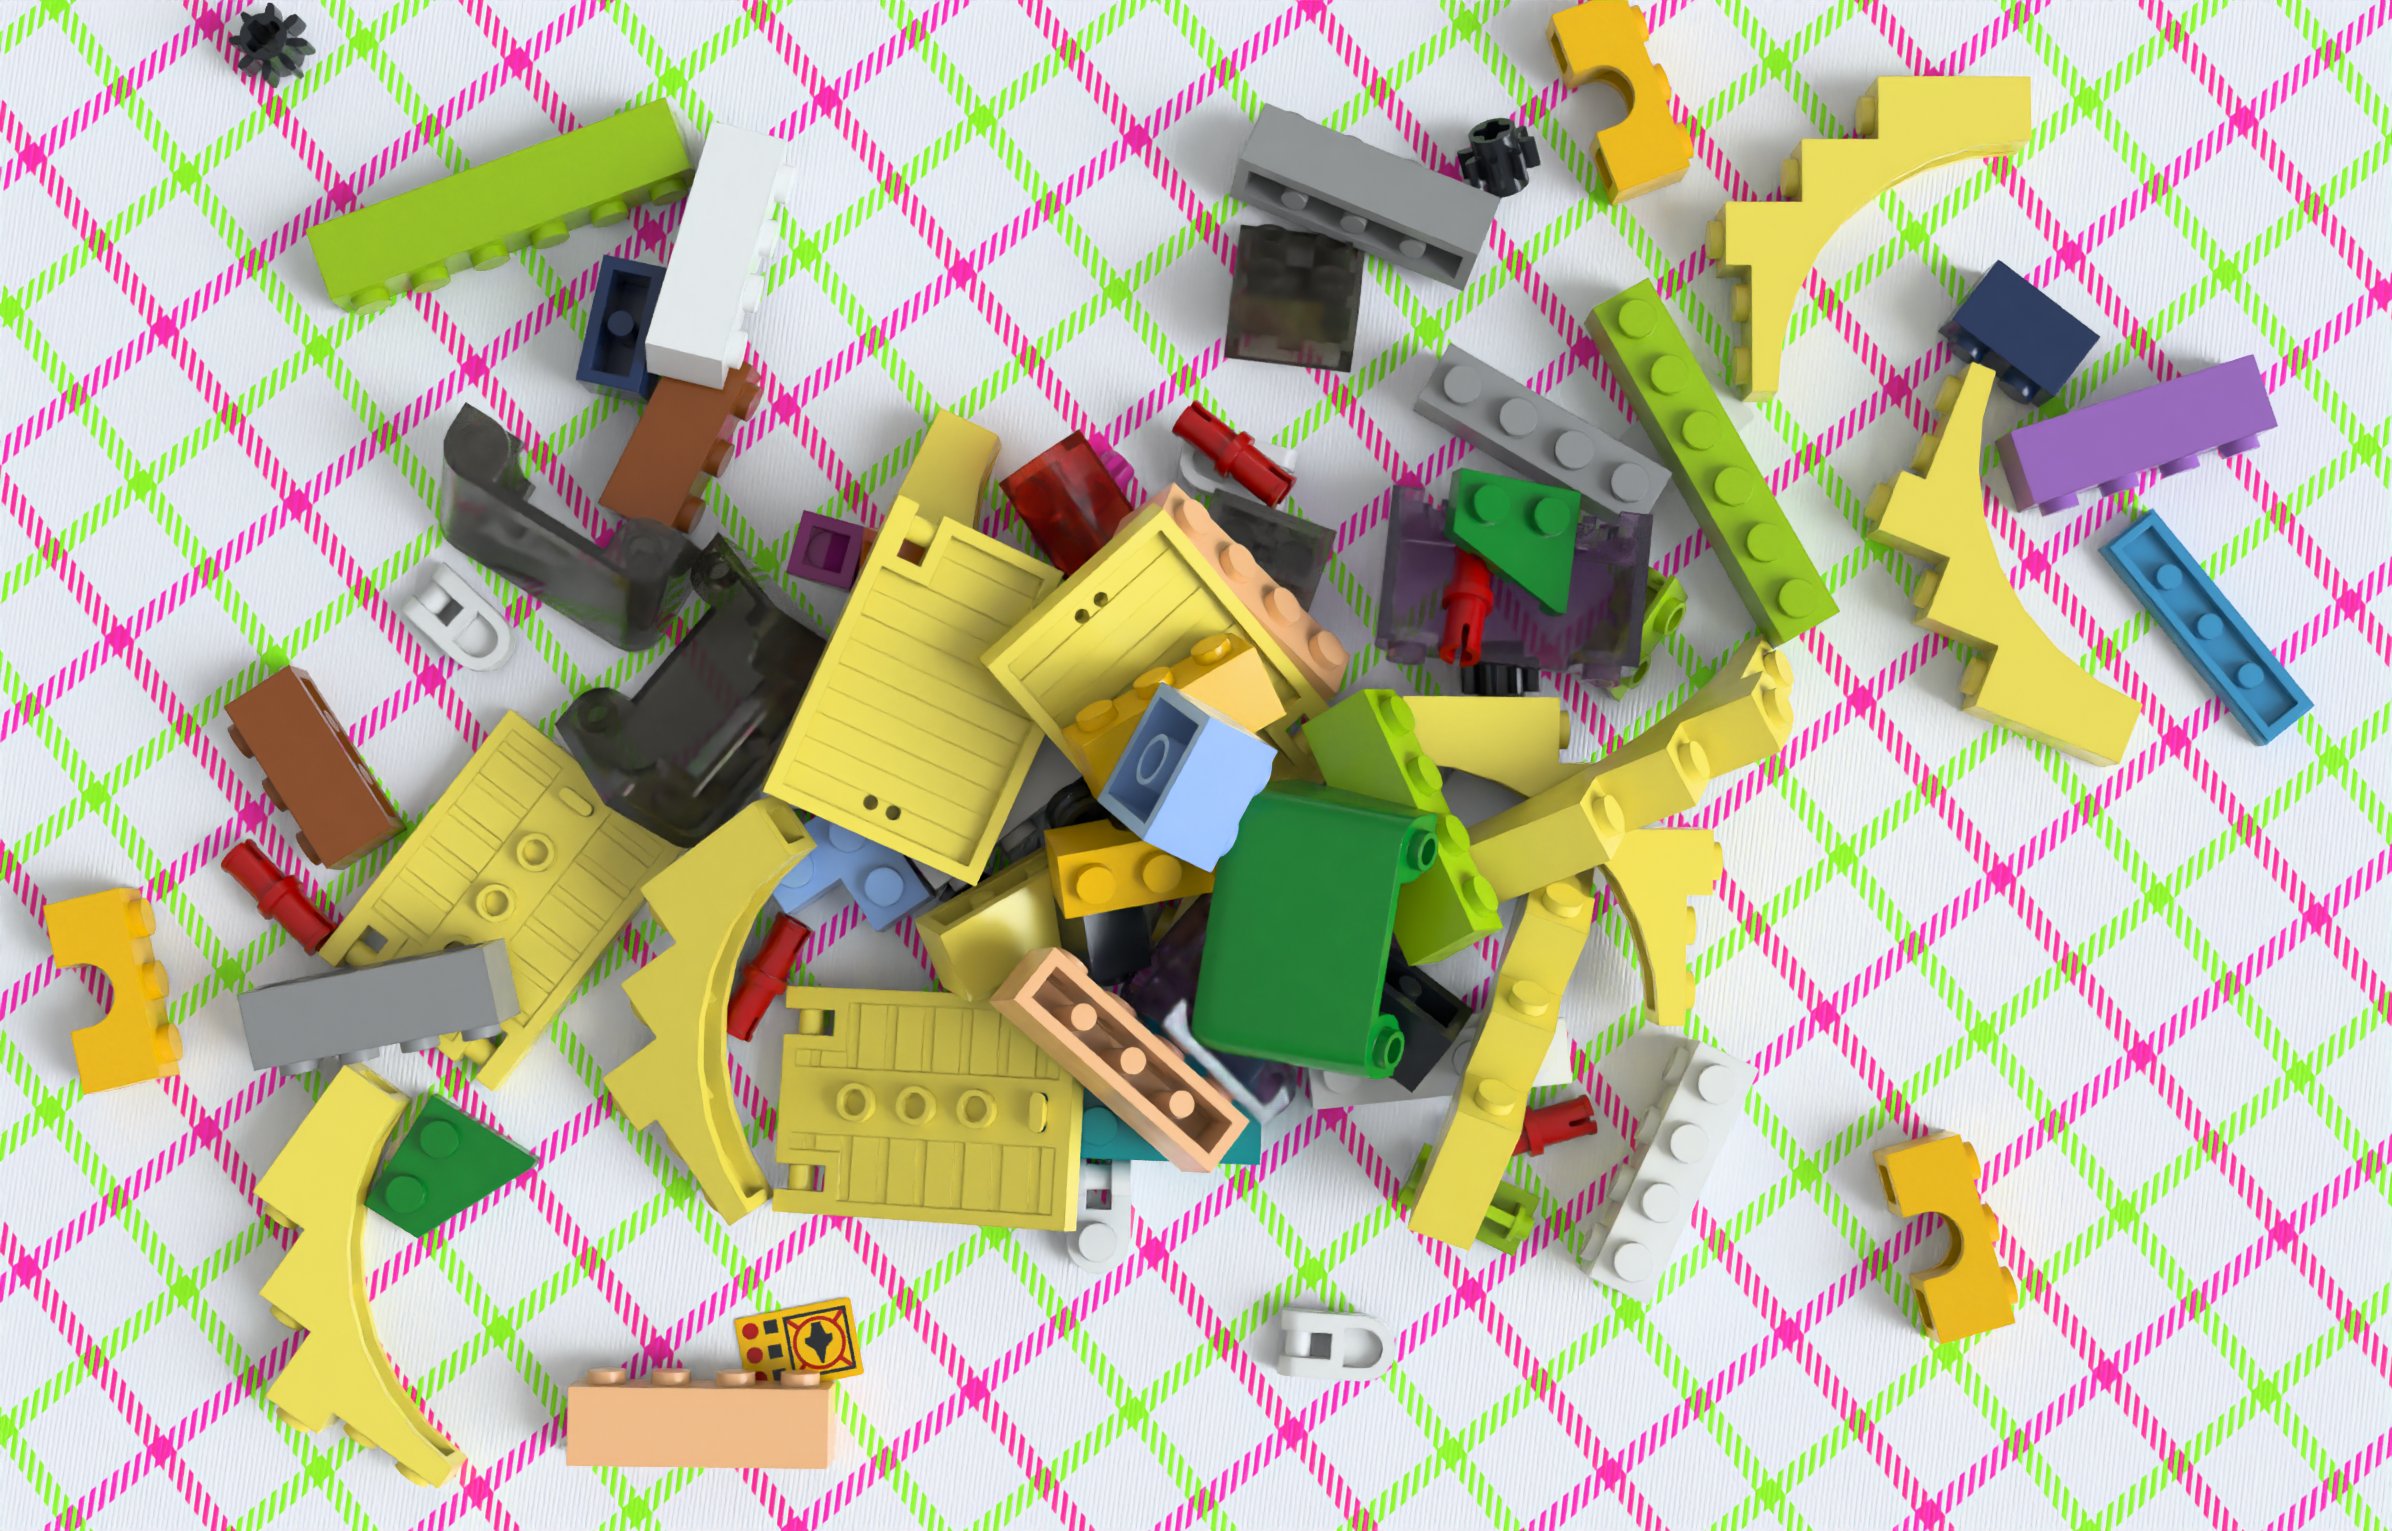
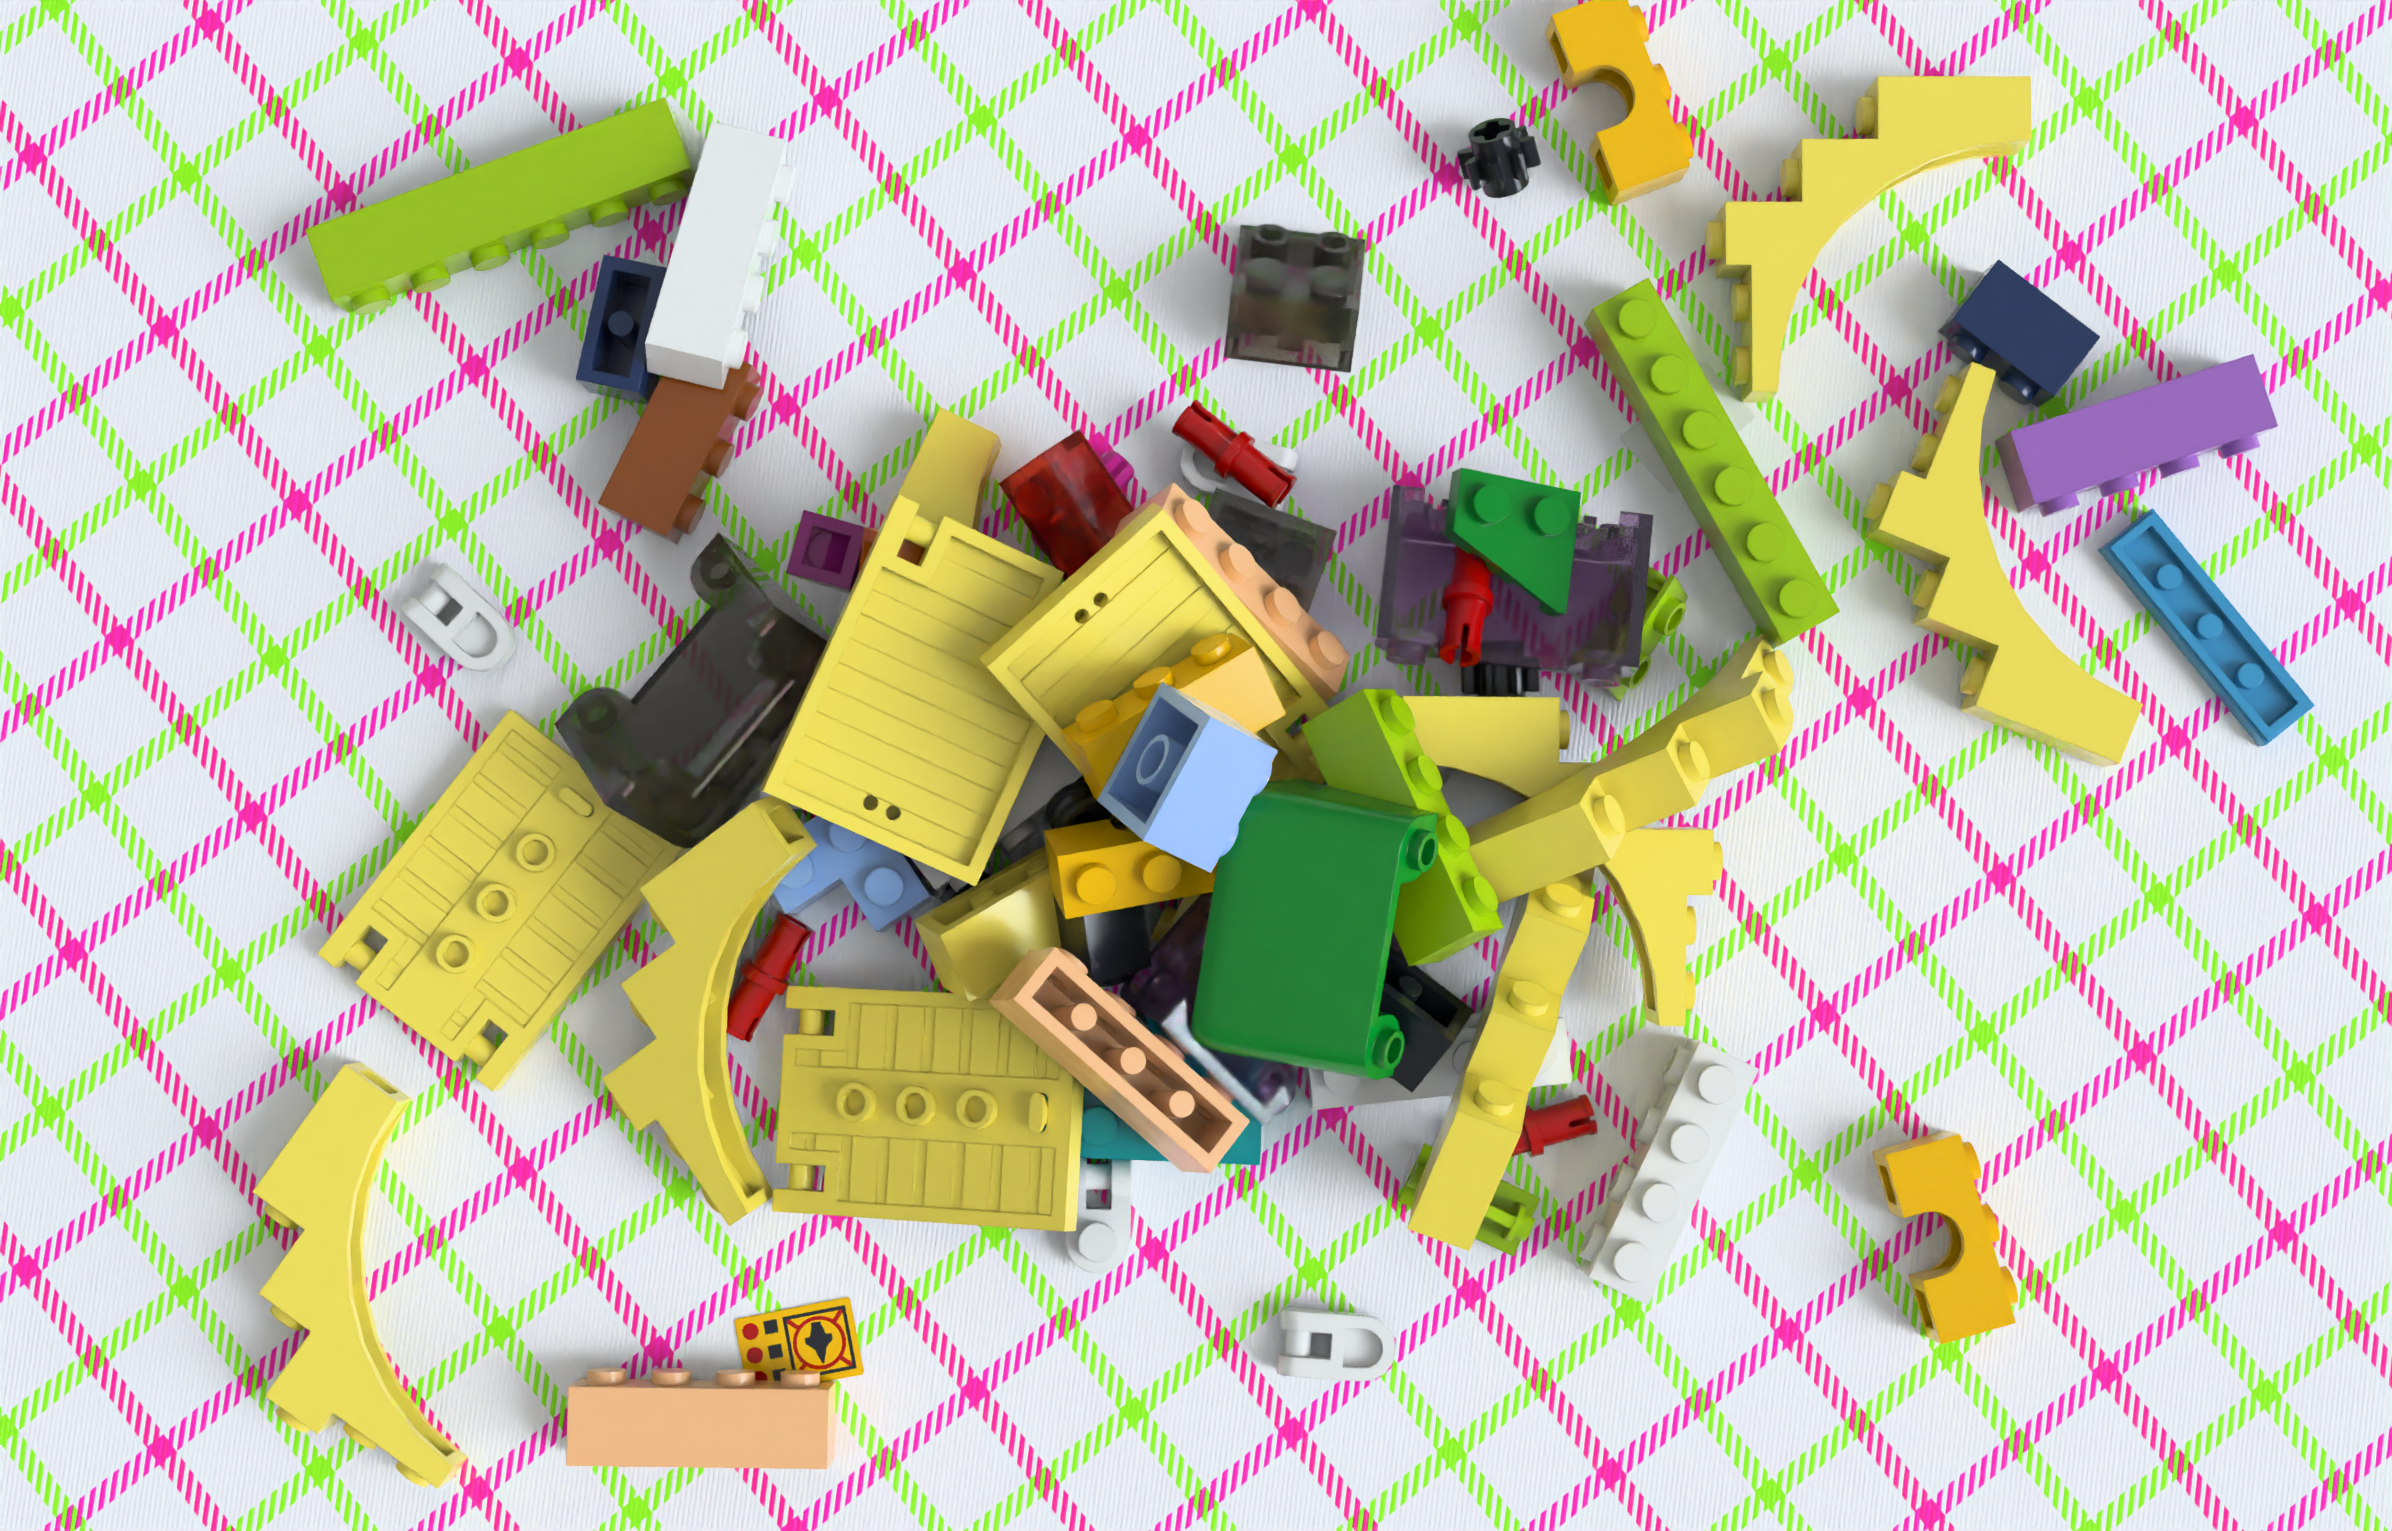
(135, 1037): yellow arch -> none
(255, 35): black gear -> none
(279, 896): red pin -> none
(313, 769): dark orange brick -> none
(379, 1006): light grey brick -> none
(445, 1168): green wing -> none
(615, 592): clear smoke windscreen -> none
(1363, 196): light grey brick -> none
(1538, 437): light grey brick -> none

